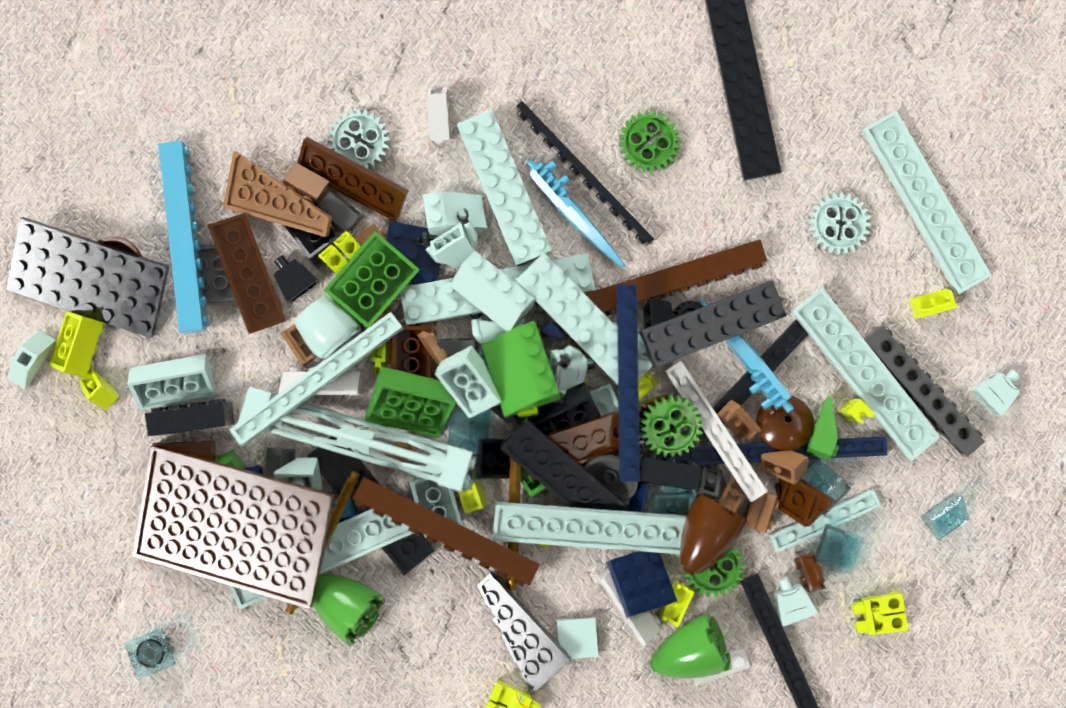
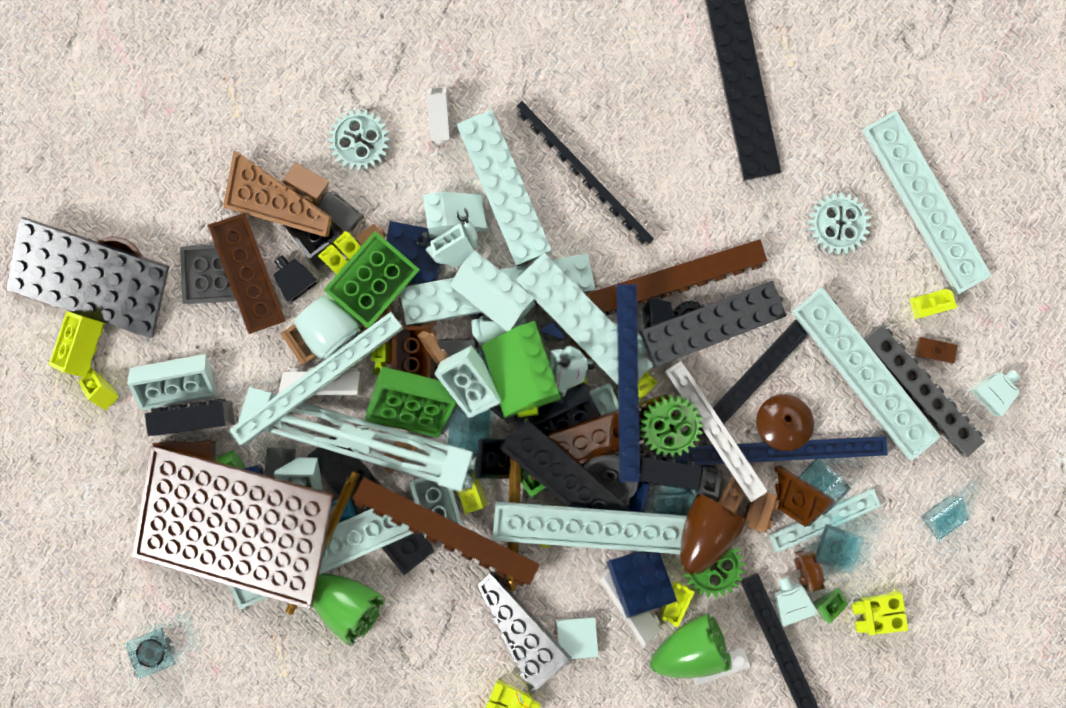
(30, 358): light aqua slope -> none
(183, 238): medium azure brick -> none
(353, 179): reddish brown plate -> none
(566, 205): medium azure piece -> none
(639, 128): bright green gear -> none
(738, 421): medium nougat hinge -> none
(760, 372): medium azure piece -> none
(785, 465): medium nougat slope -> none
(825, 433): bright green slope -> none
(830, 605): none -> bright green slope
(855, 408): neon yellow hinge -> none
(936, 350): none -> reddish brown plate

